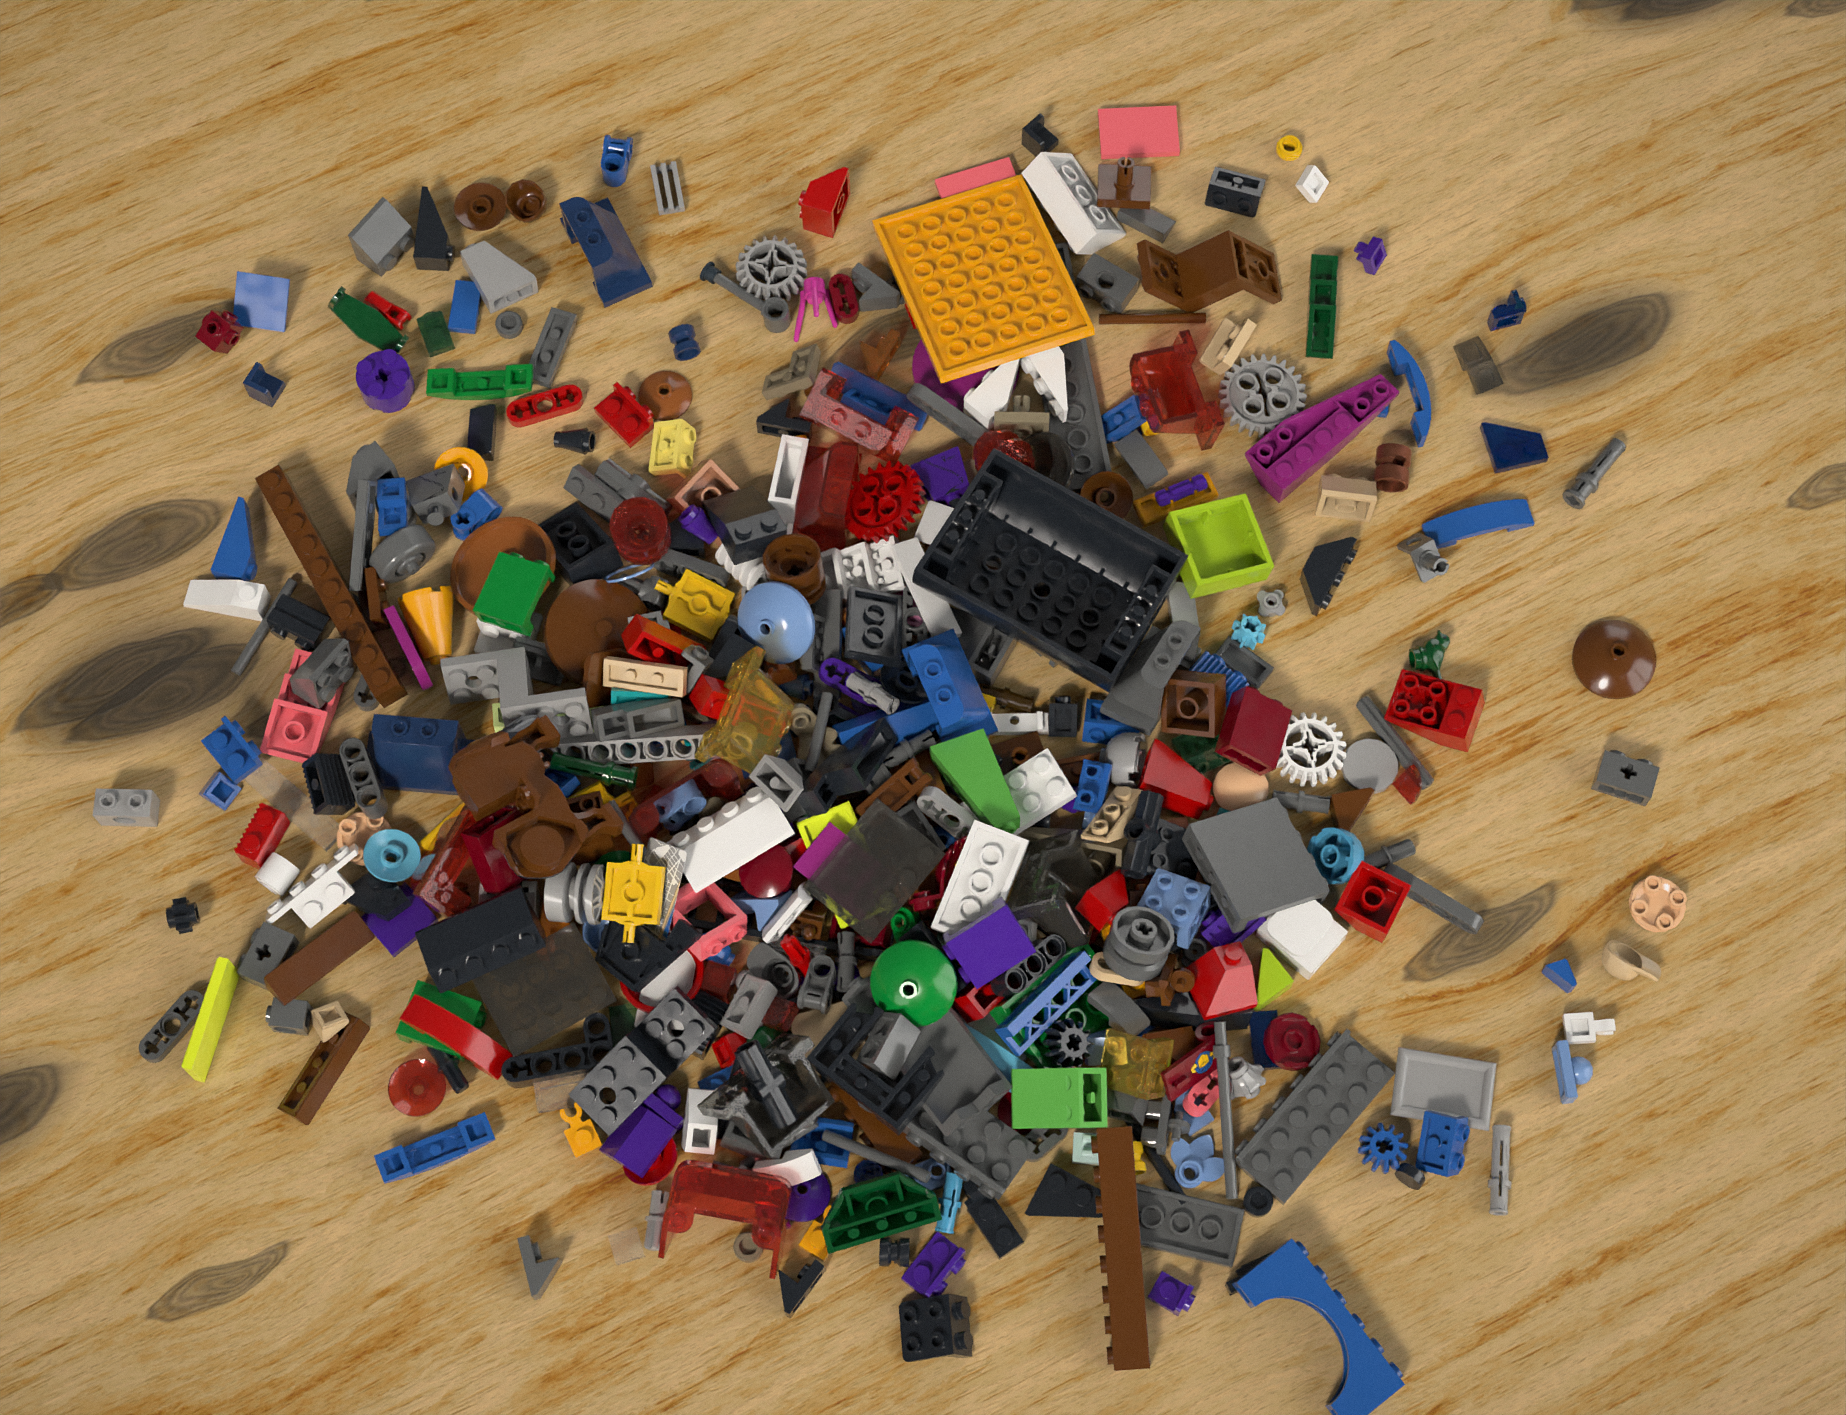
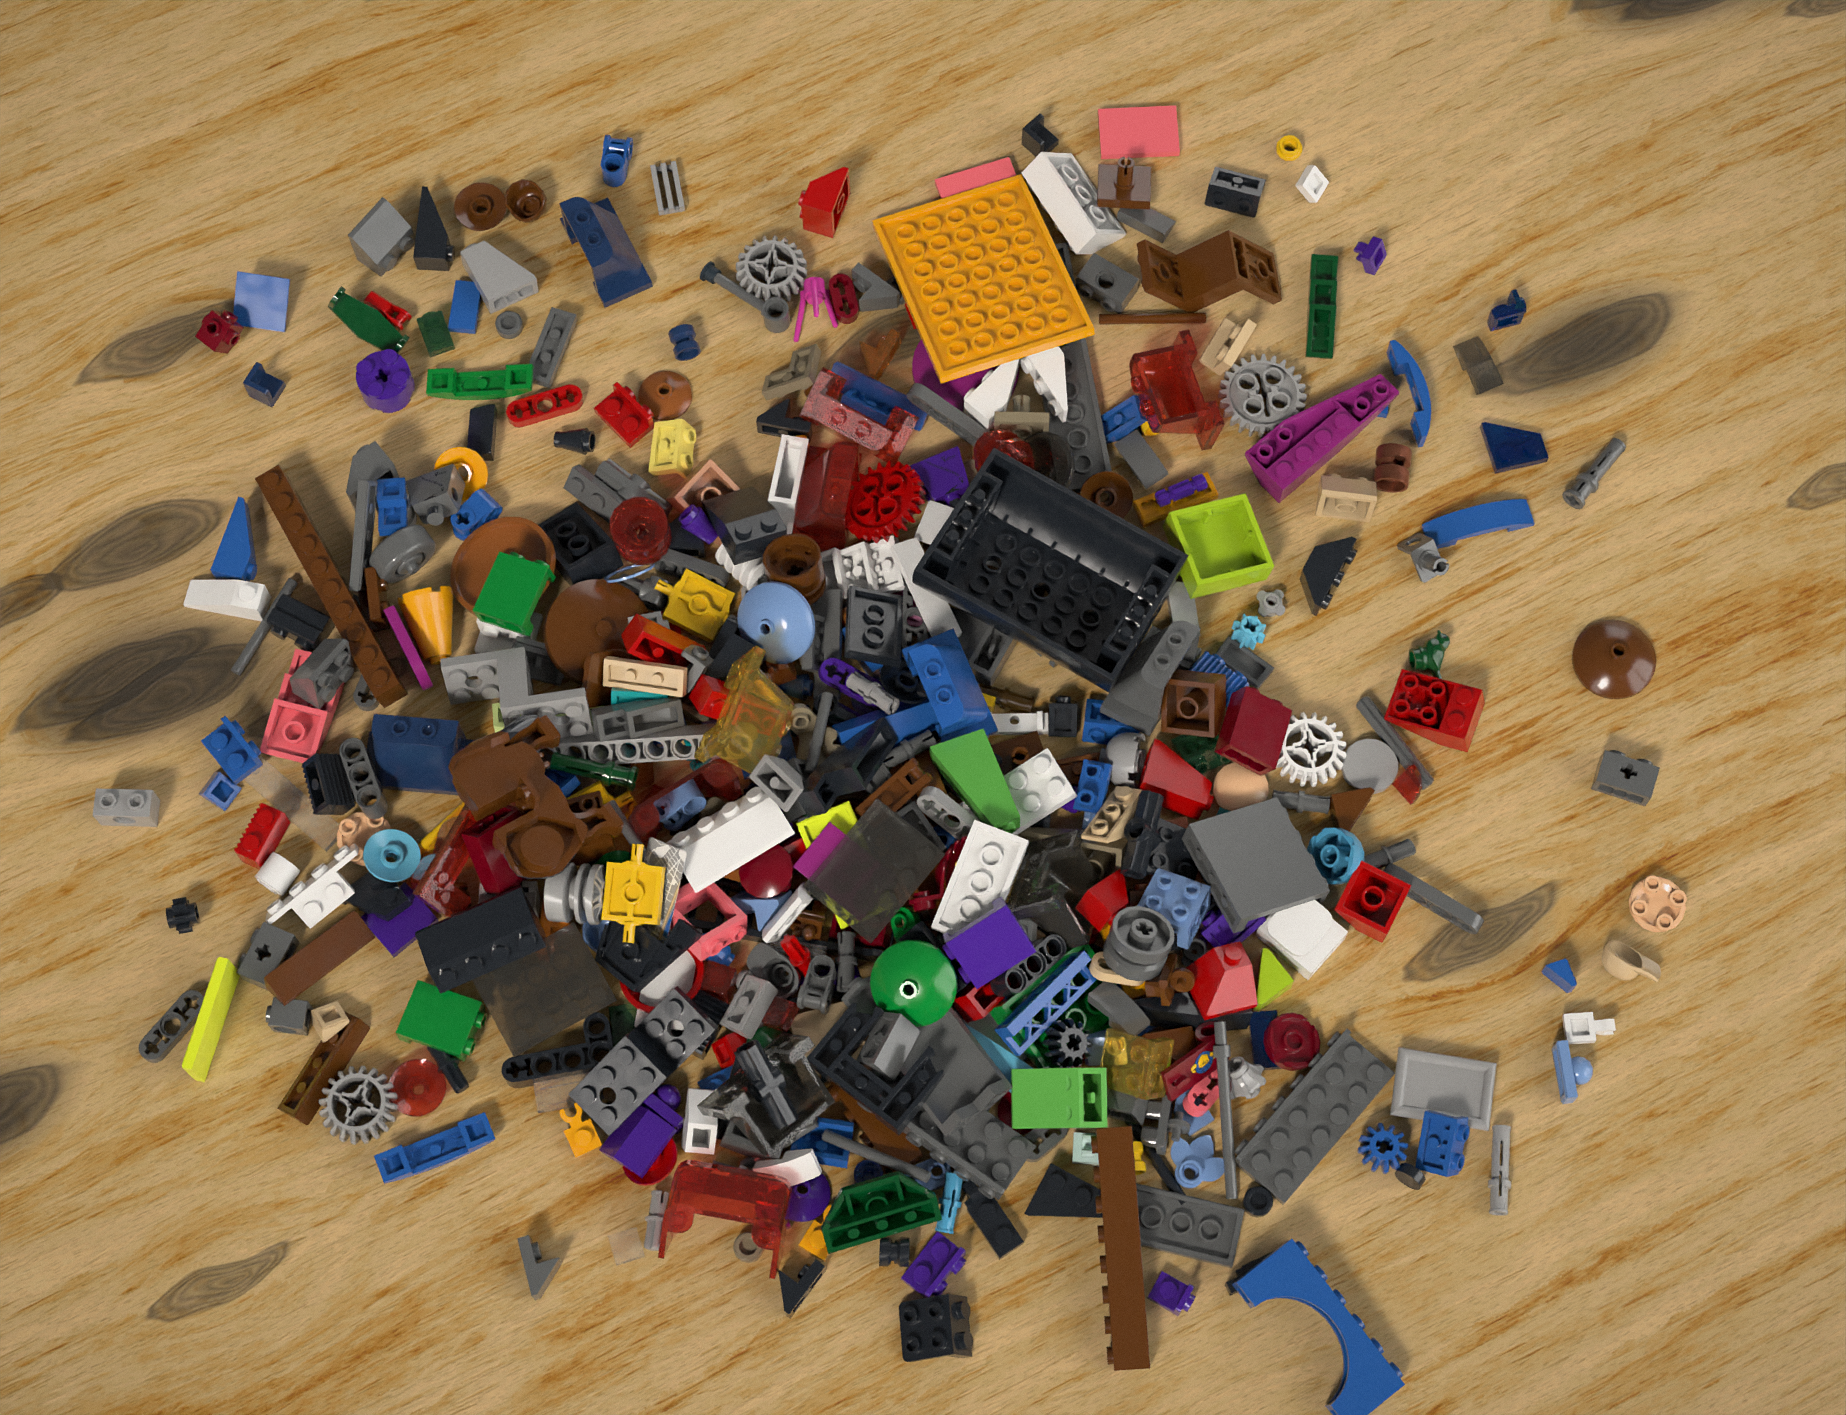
(363, 1093): none -> light grey gear
(456, 1035): red slope -> none

